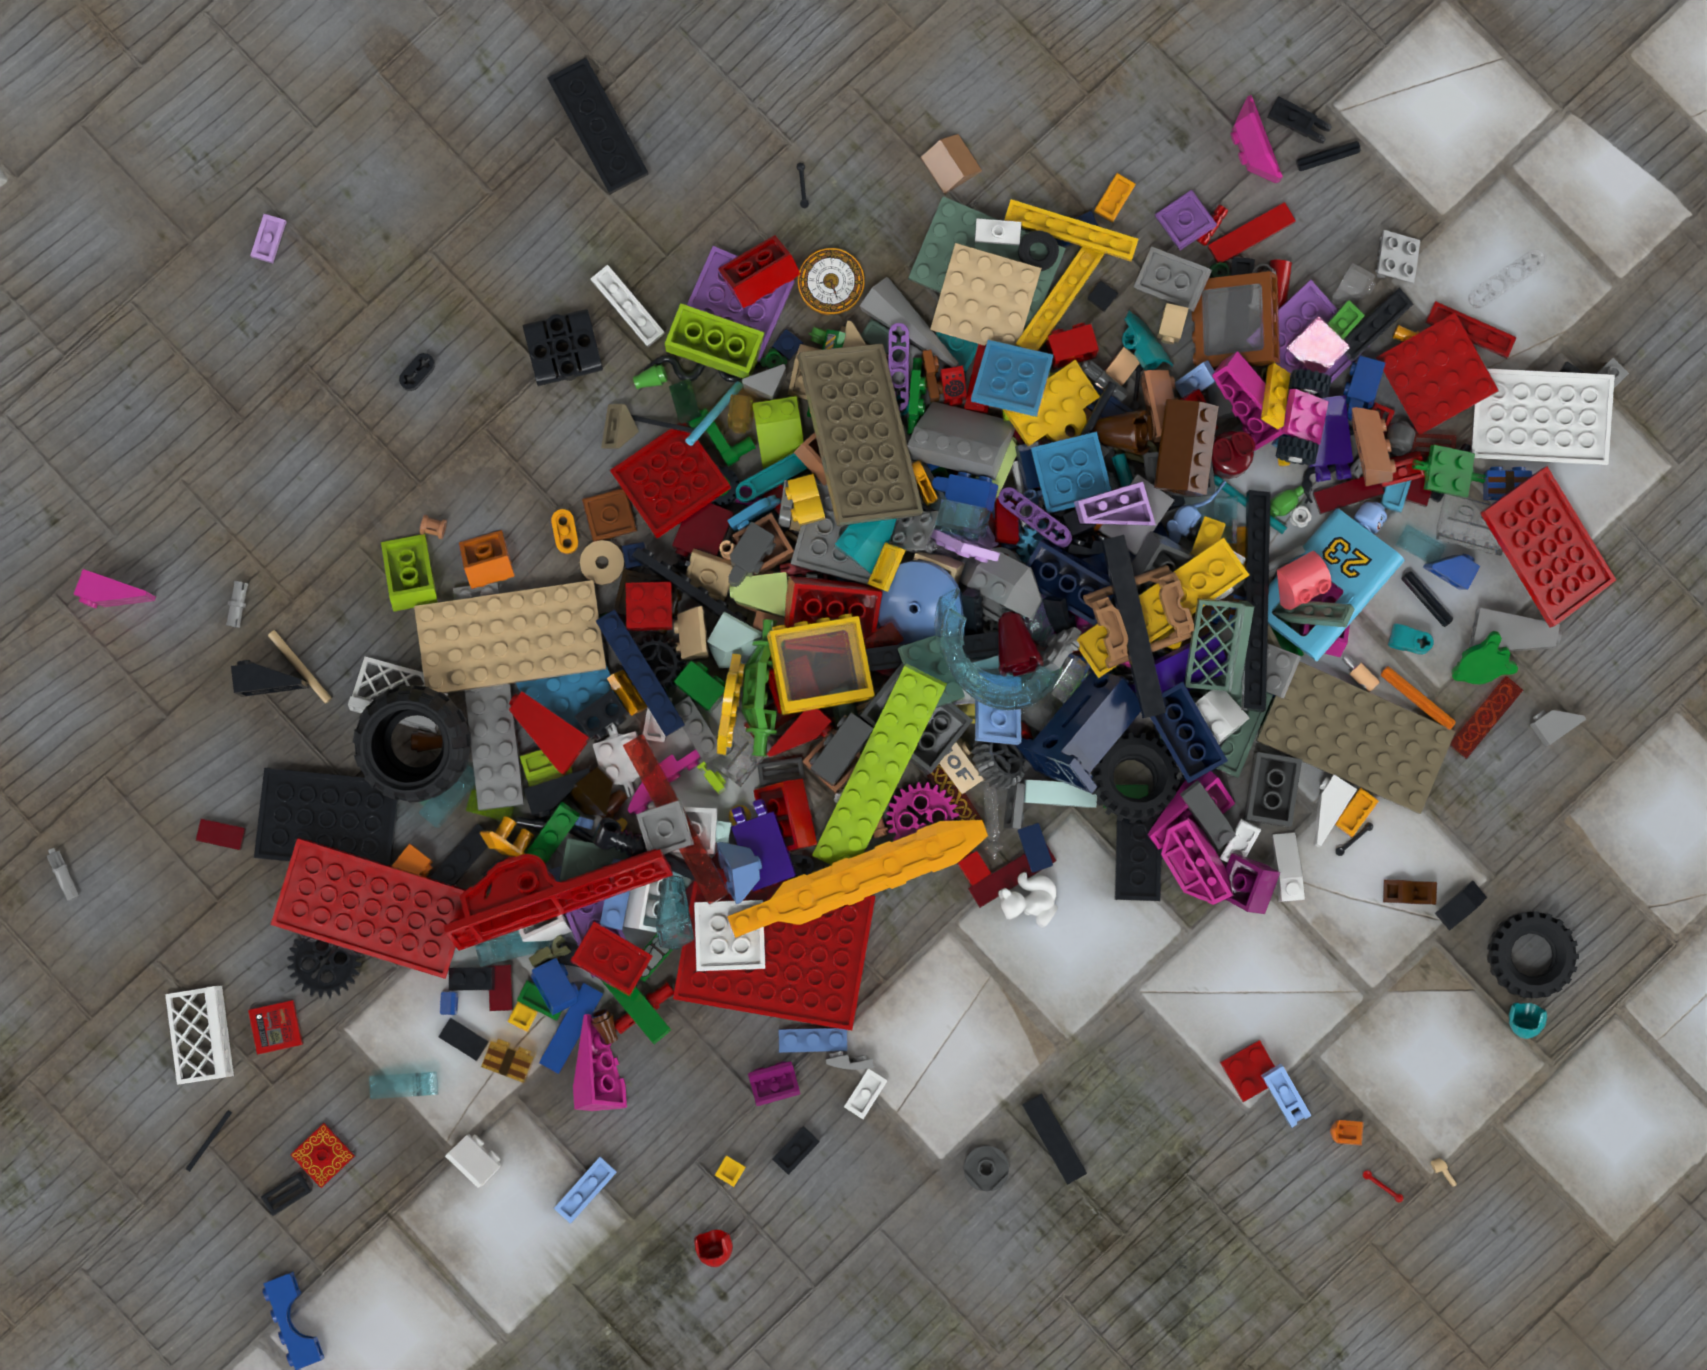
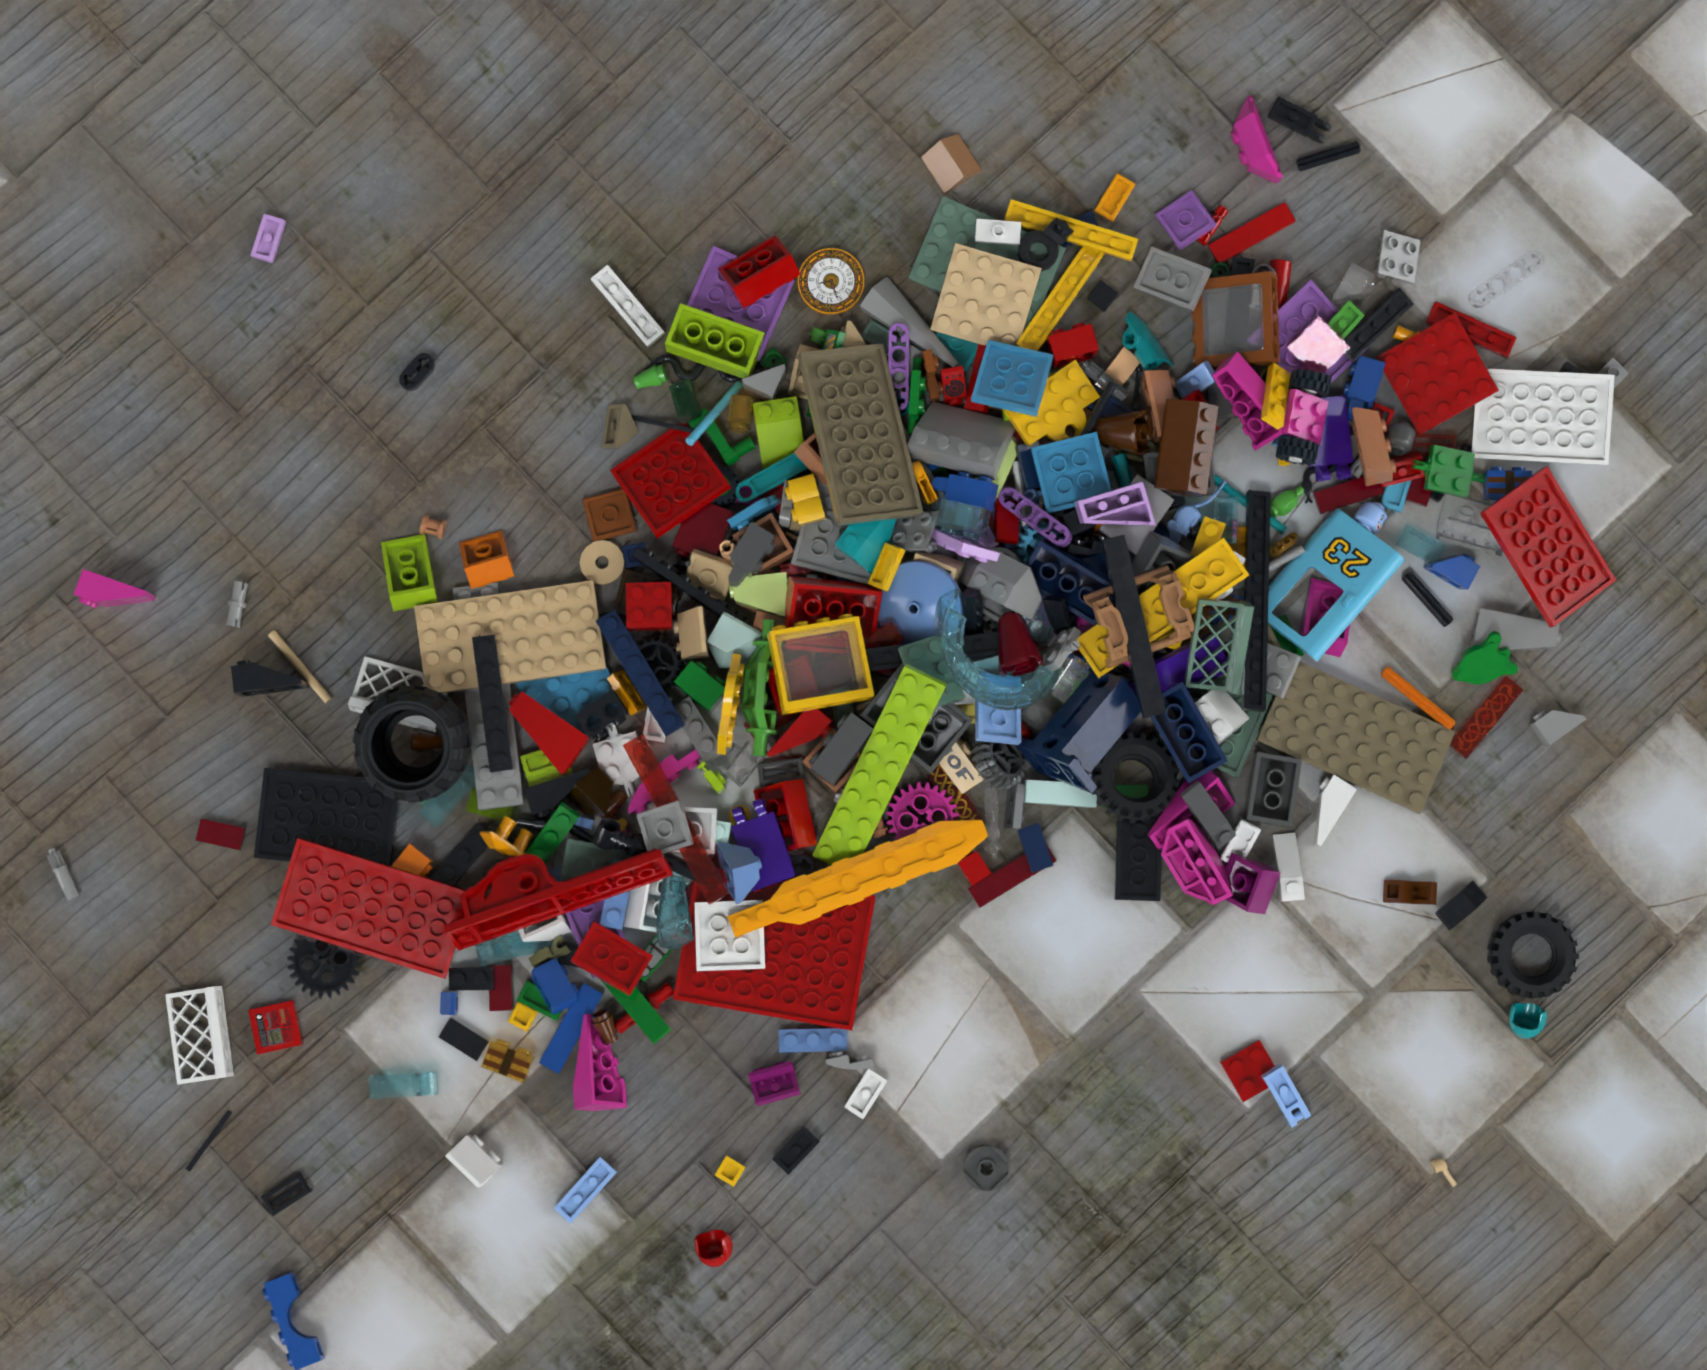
(322, 1155): red plate -> none
(492, 703): none -> black plate
(564, 532): light orange plate -> none
(581, 328): black connector -> none
(597, 126): black plate -> none
(787, 344): dark blue plate -> none
(804, 203): black hinge -> none
(1038, 902): white animal -> none
(1054, 1139): black tile -> none
(1058, 231): none -> black plate
(1172, 323): tan slope -> none
(1232, 454): dark red piece -> none
(1283, 545): none -> pearl gold gear
(1303, 580): coral brick -> none
(1306, 516): white plate -> none
(1316, 614): sand green tile -> none
(1341, 850): black hinge -> none
(1347, 1132): orange plate -> none
(1356, 812): light orange plate -> none
(1361, 674): light nougat piece -> none
(1368, 1175): red hinge -> none
(1406, 639): teal piece -> none

